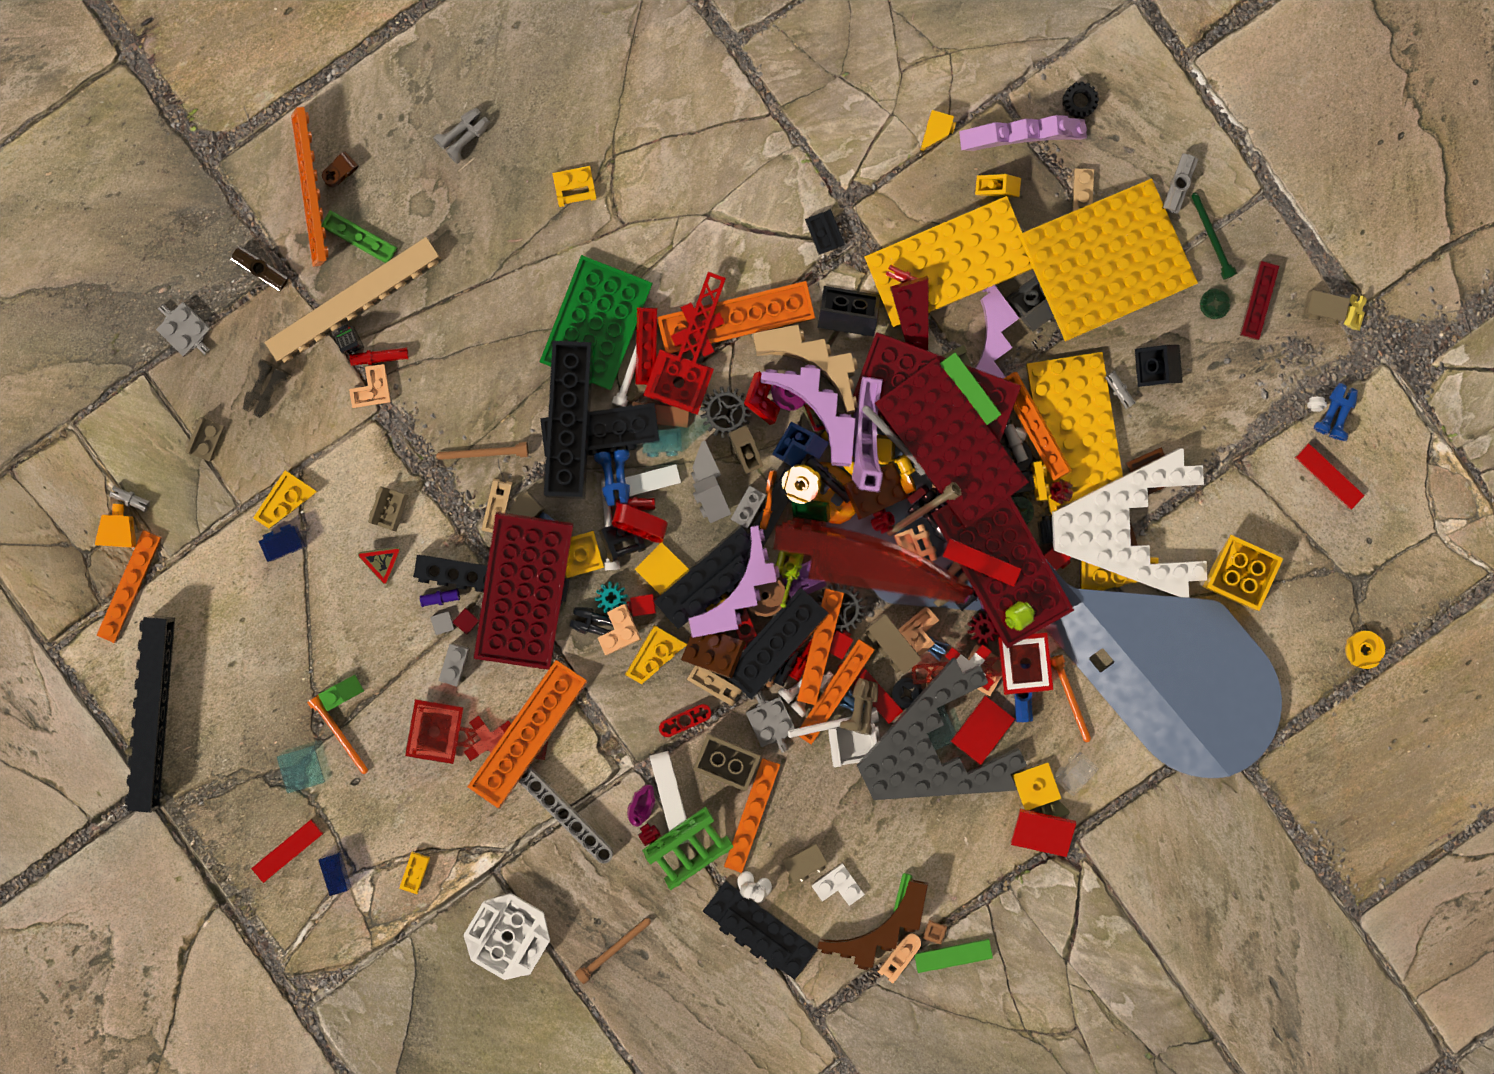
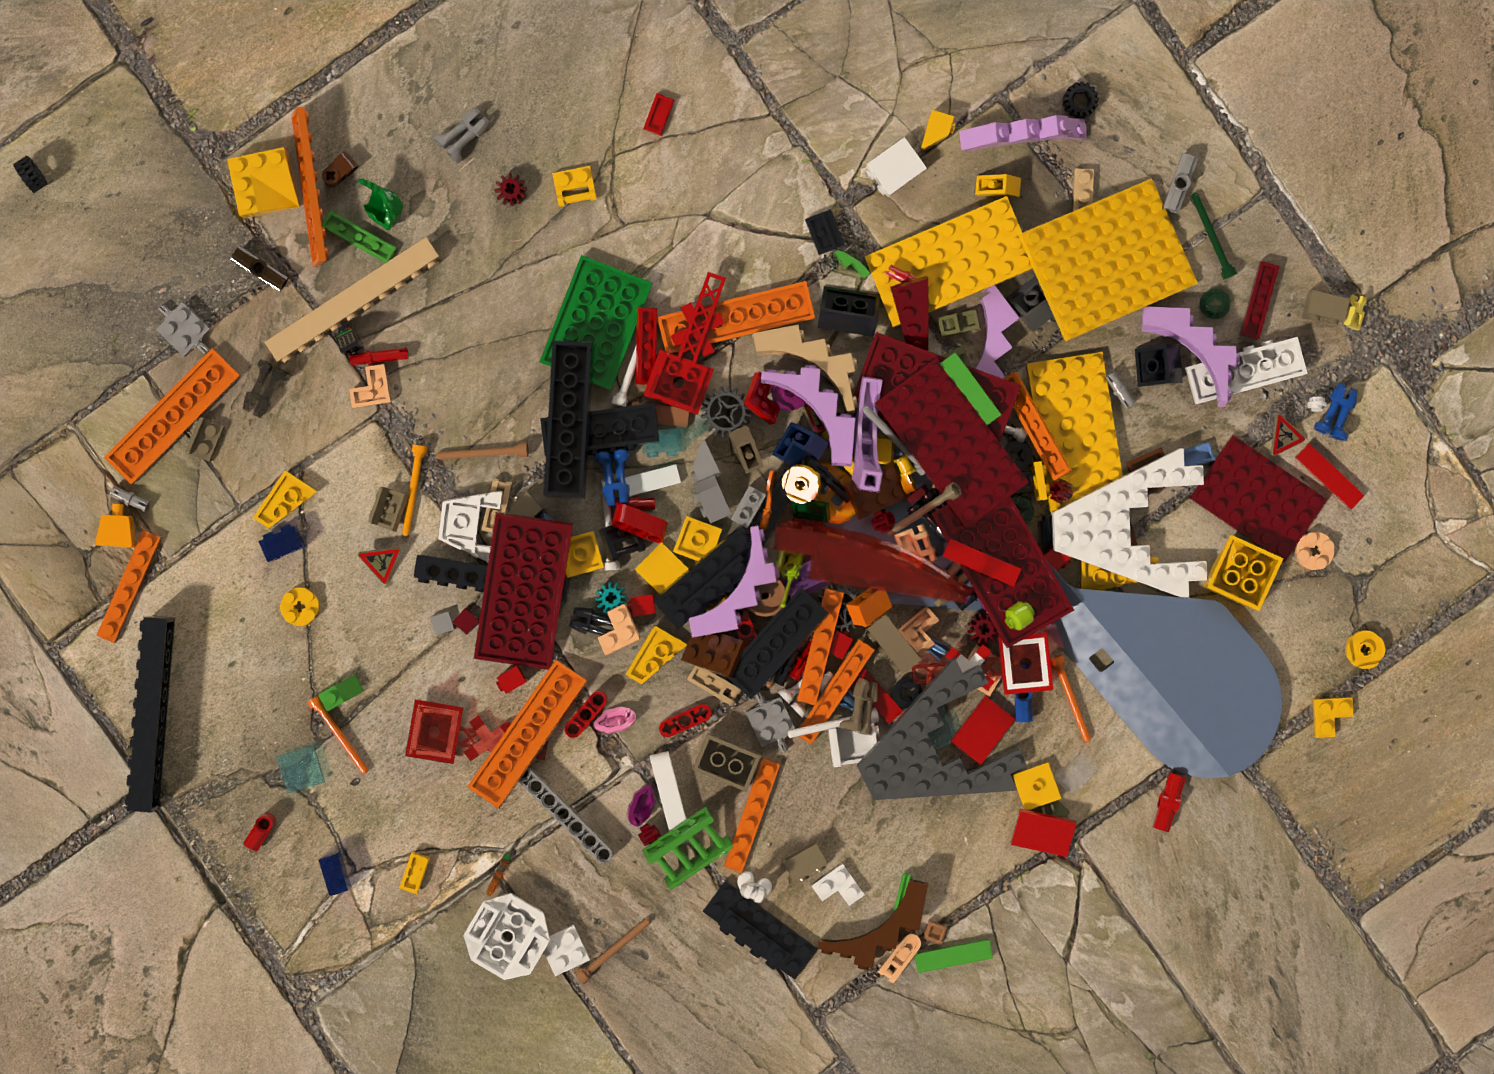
(30, 174): none -> black tyre
(172, 416): none -> orange plate
(259, 832): none -> red piece
(263, 183): none -> yellow slope
(287, 851): red tile -> none
(292, 615): none -> yellow plate
(383, 206): none -> green hair
(419, 452): none -> light orange piece
(440, 597): dark purple pin -> none
(454, 664): light grey brick -> none
(461, 522): none -> white wing
(498, 874): none -> clear orange piece
(504, 189): none -> dark red gear
(511, 679): none -> red brick
(565, 950): none -> white plate
(579, 720): none -> red beam
(615, 720): none -> bright pink arm
(658, 114): none -> red tile
(696, 539): none -> yellow plate
(847, 260): none -> bright green slope
(868, 607): none -> orange brick
(895, 167): none -> white panel
(959, 322): none -> olive slope
(1015, 443): light grey pin -> none
(1169, 802): none -> red piece
(1178, 325): none -> lavender arch
(1198, 455): none -> medium blue tile
(1256, 368): none -> white plate
(1258, 498): none -> dark red plate
(1284, 436): none -> piece
(1325, 549): none -> light nougat plate
(1325, 713): none -> yellow plate

